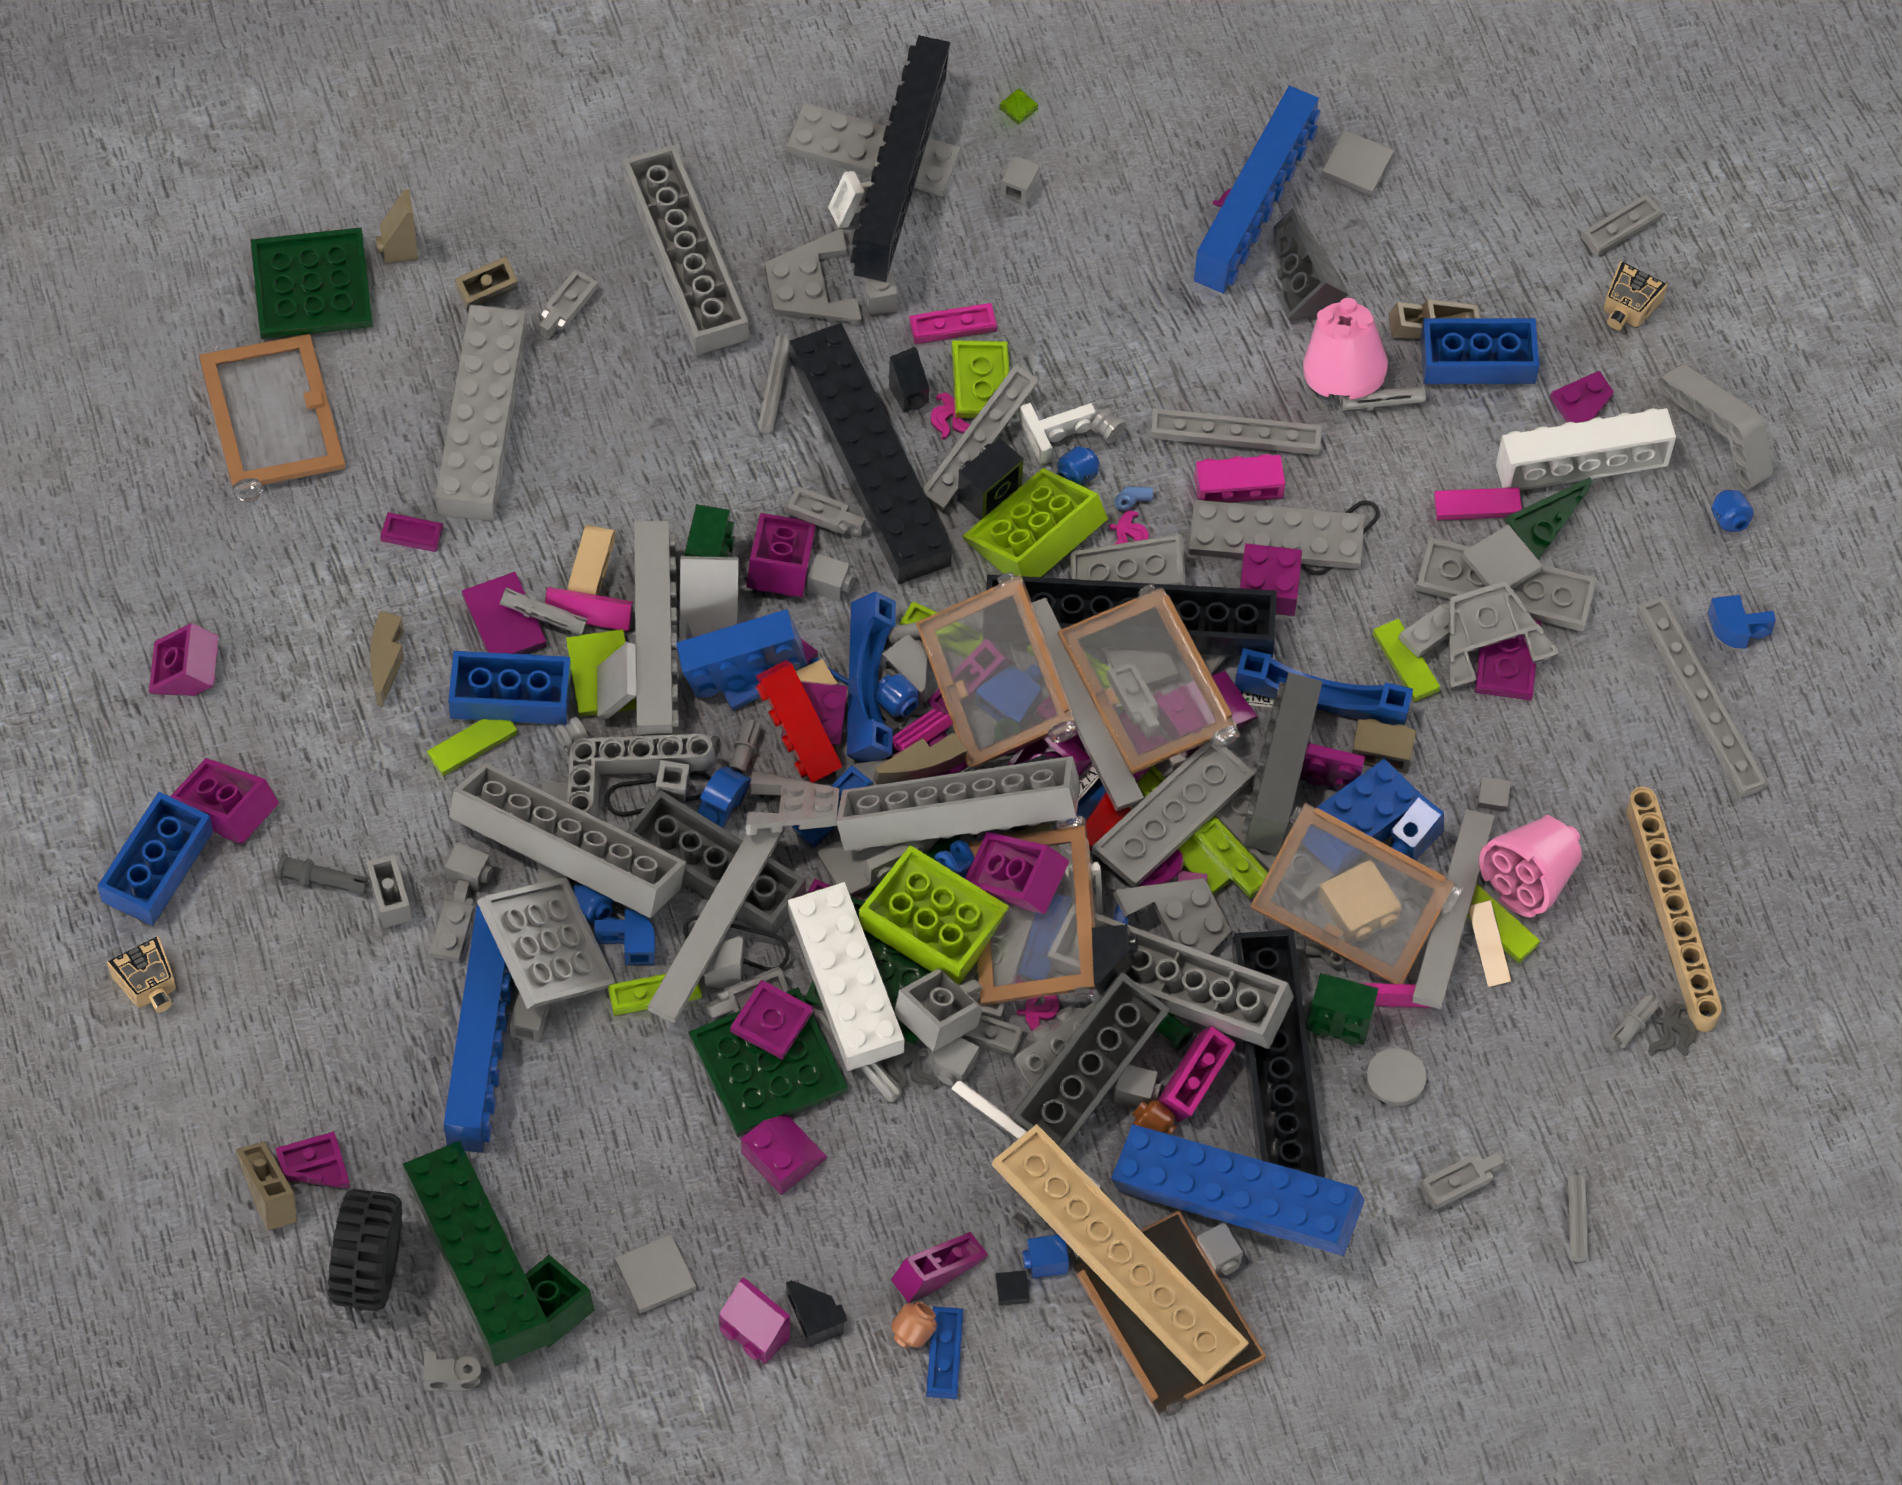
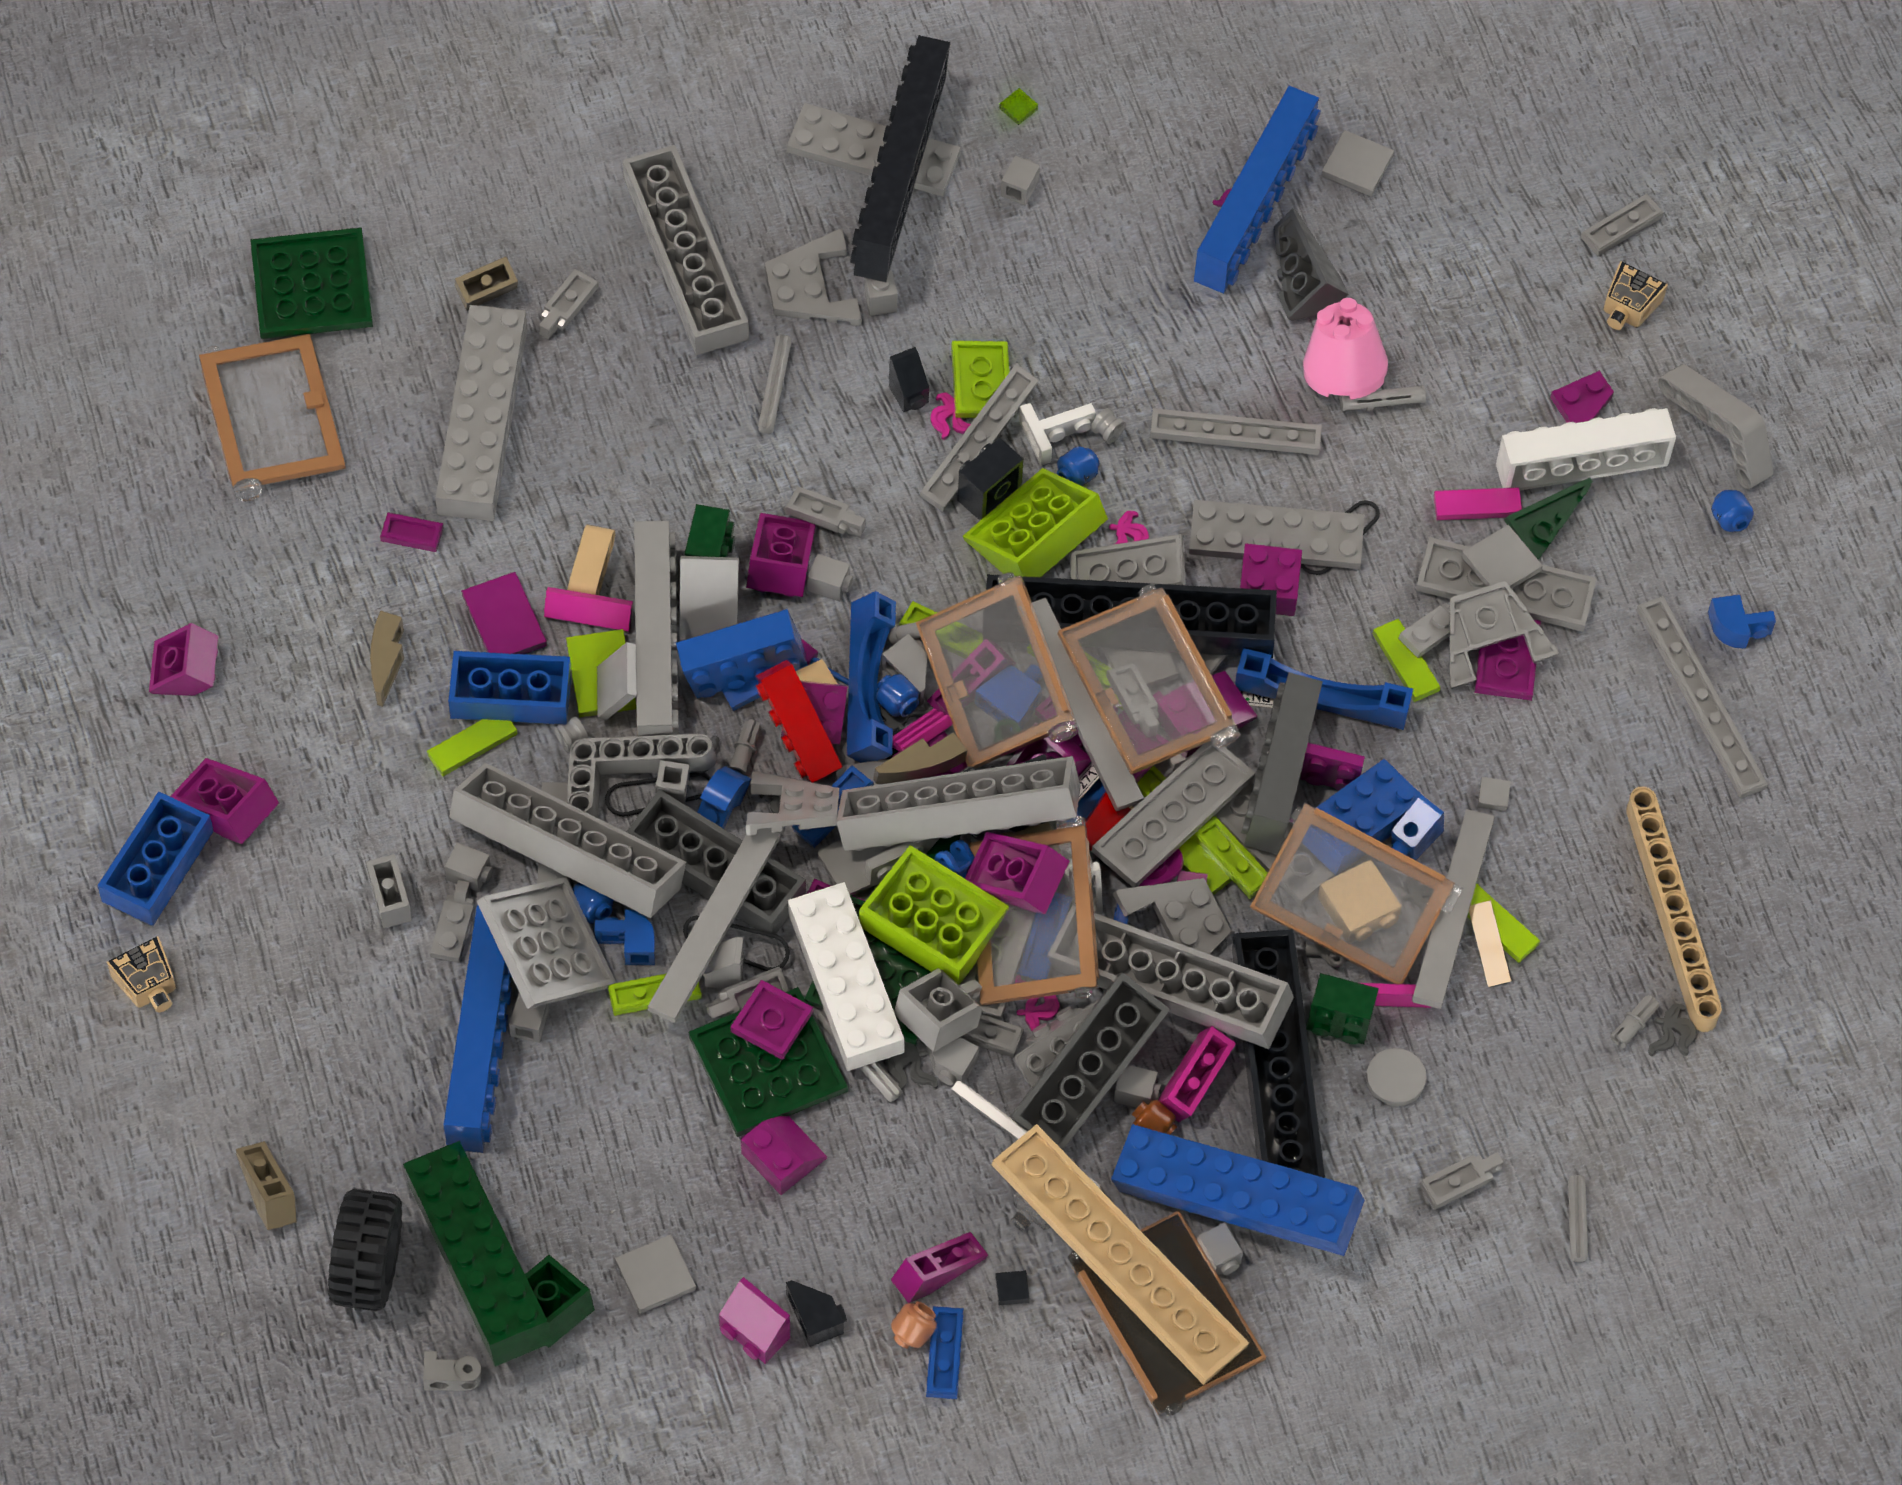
(308, 872): dark grey pin -> none
(314, 1161): magenta wing -> none
(398, 232): dark tan slope -> none
(548, 613): light grey pin -> none
(848, 199): white bracket -> none
(870, 453): black brick -> none
(953, 323): dark pink tile -> none
(1046, 1256): blue brick -> none
(1112, 954): black slope -> none
(1131, 495): medium blue arm -> none
(1175, 1031): dark green bush -> none
(1240, 479): dark pink brick -> none
(1384, 741): dark tan brick -> none
(1408, 318): dark tan slope -> none
(1479, 351): blue brick -> none
(1531, 864): bright pink cone -> none

